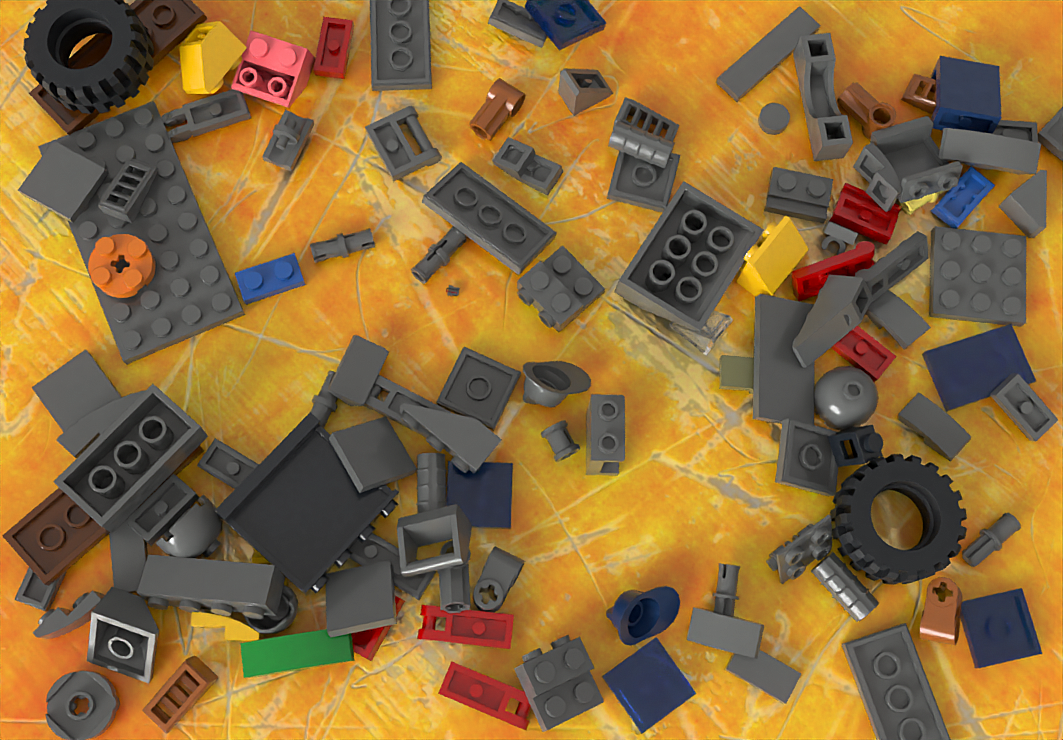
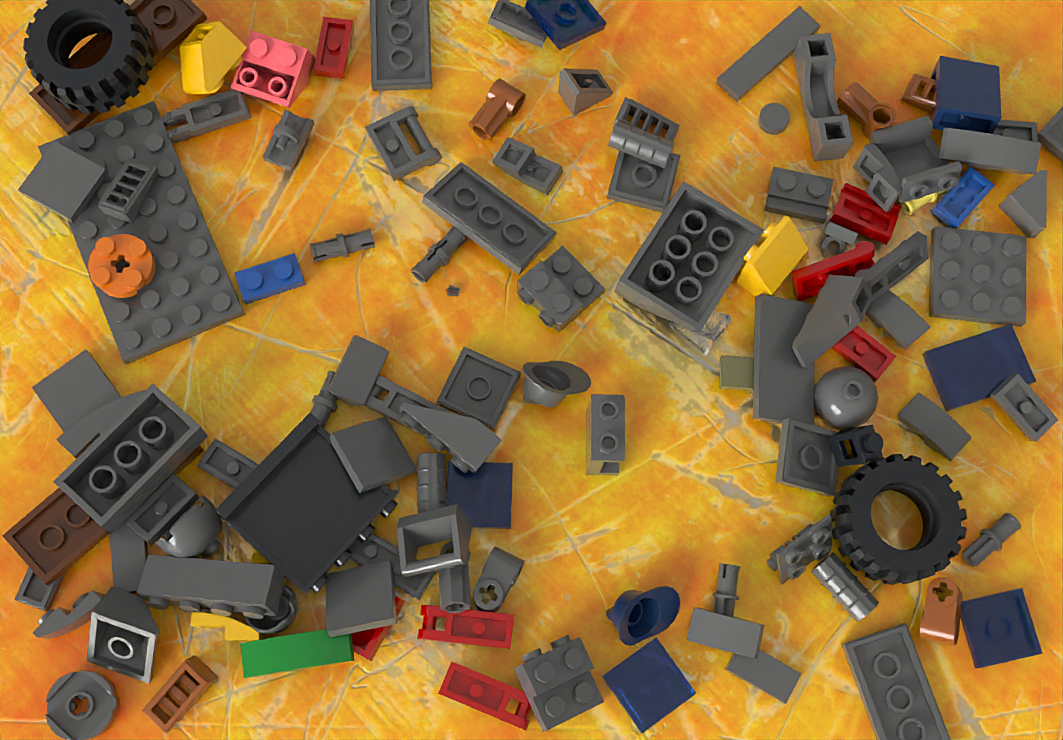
(560, 441): dark grey bush -> none

